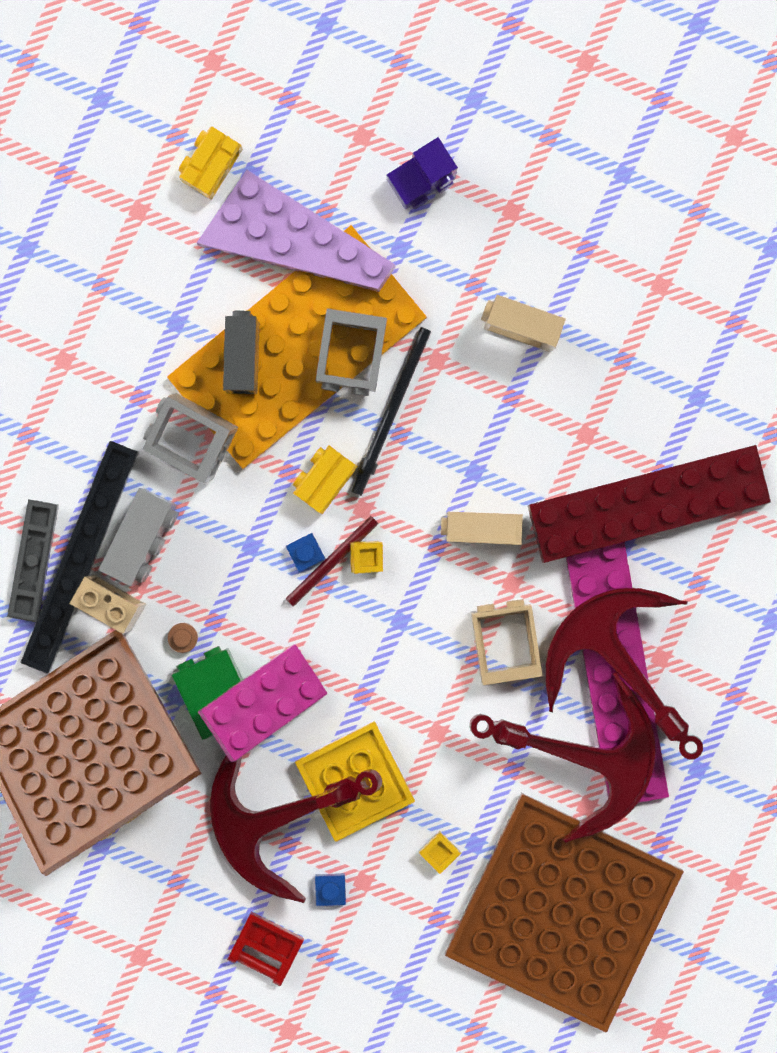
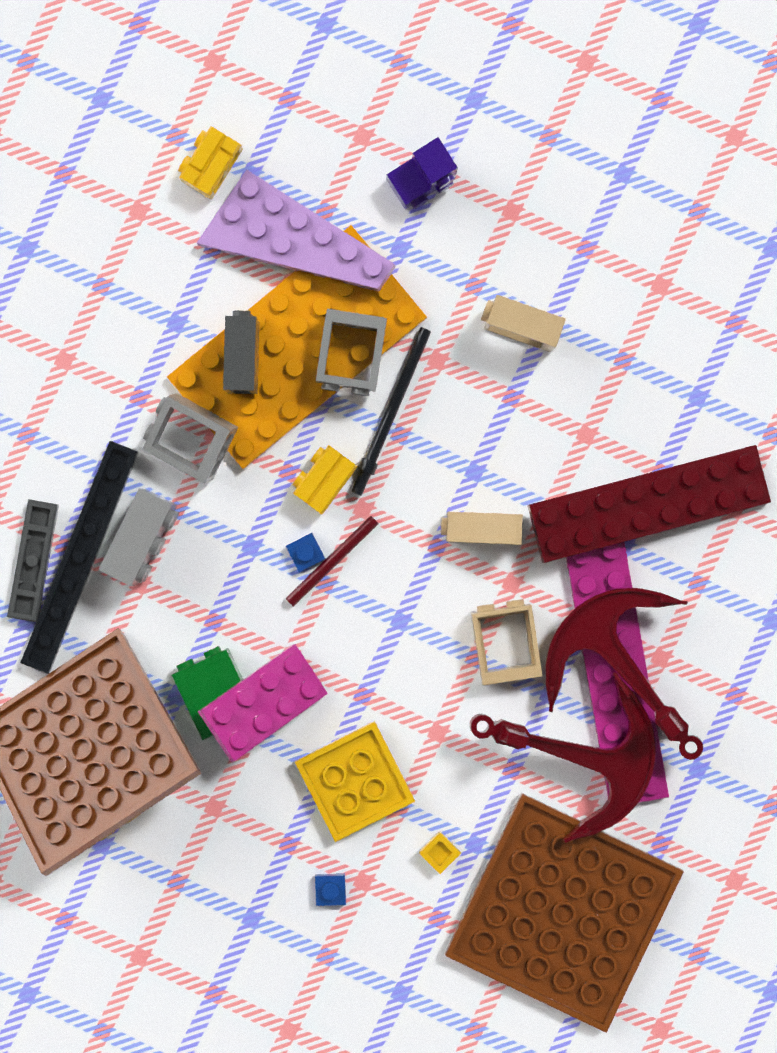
(99, 600): tan window -> none
(182, 637): nougat plate -> none
(242, 830): dark red piece -> none
(270, 940): red plate -> none
(366, 557): yellow plate -> none

